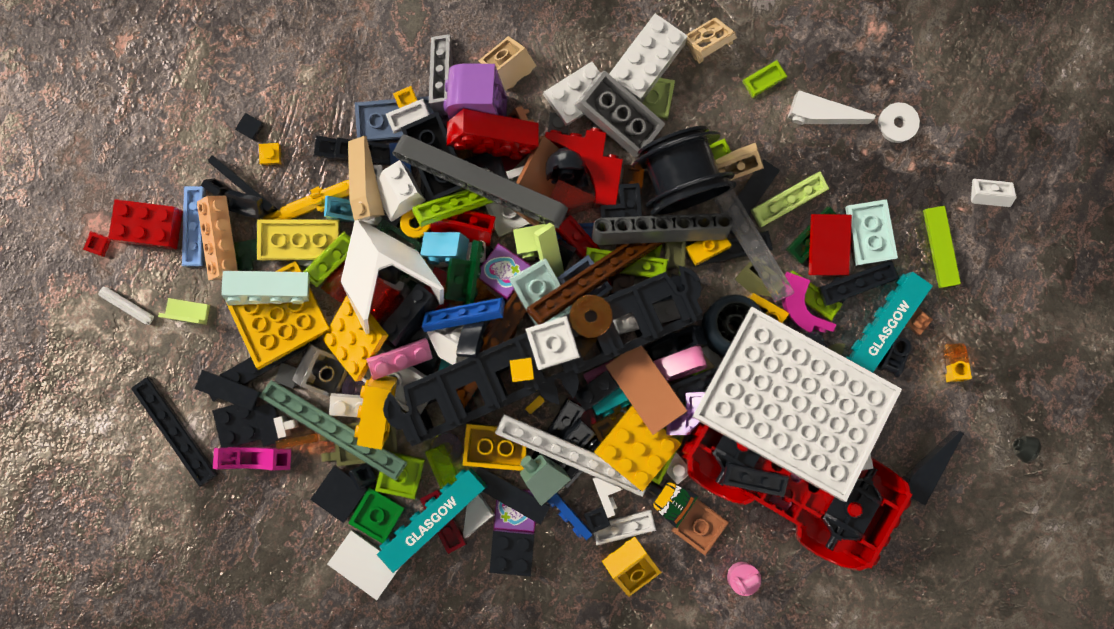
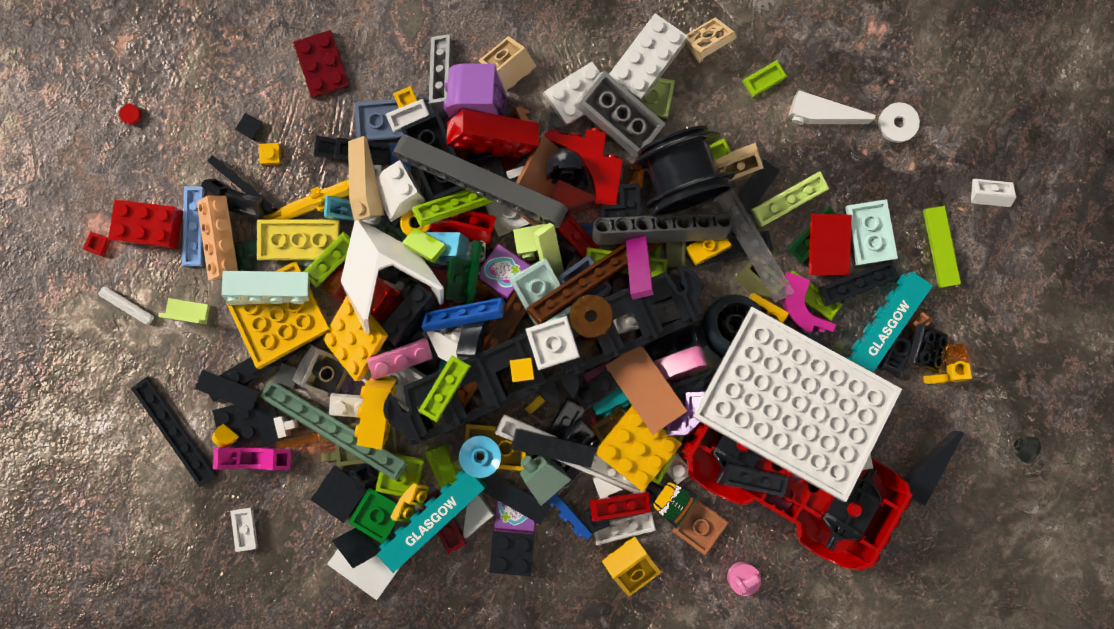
(130, 114): none -> red tile
(224, 436): none -> yellow tile
(244, 529): none -> white plate
(321, 64): none -> dark red plate
(356, 547): none -> black sticker
(405, 507): none -> yellow slope
(424, 245): none -> lime tile
(444, 388): none -> lime tile
(469, 461): none -> medium azure dish
(553, 447): none -> black tile
(620, 506): none -> red tile
(639, 267): none -> magenta tile
(928, 348): none -> black tile
(932, 379): none -> yellow tile

